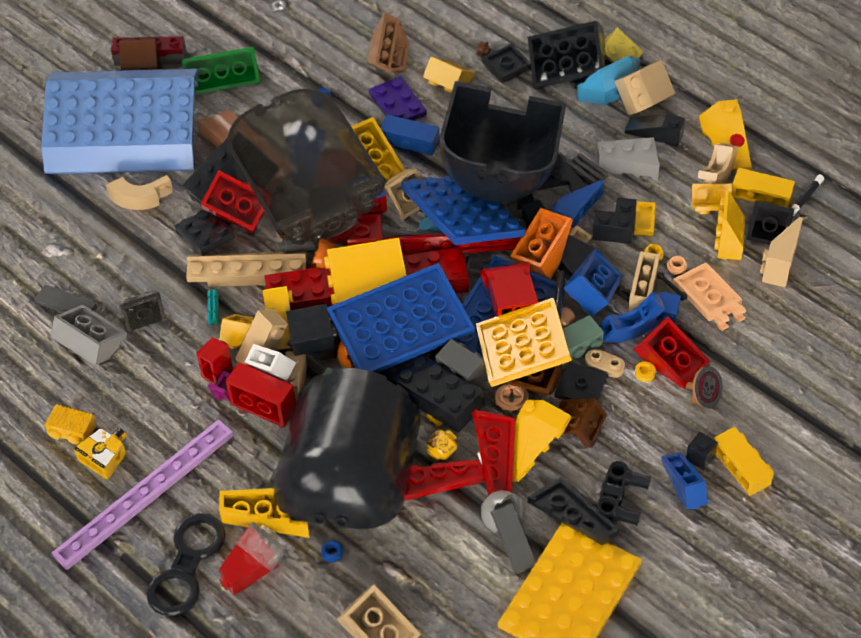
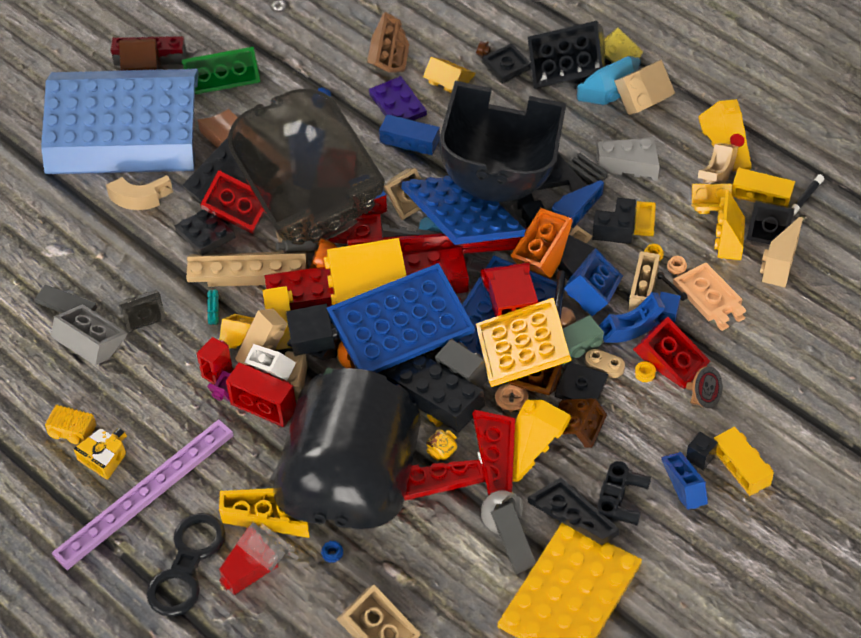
(378, 148): yellow wedge -> none
(662, 127): black slope -> none

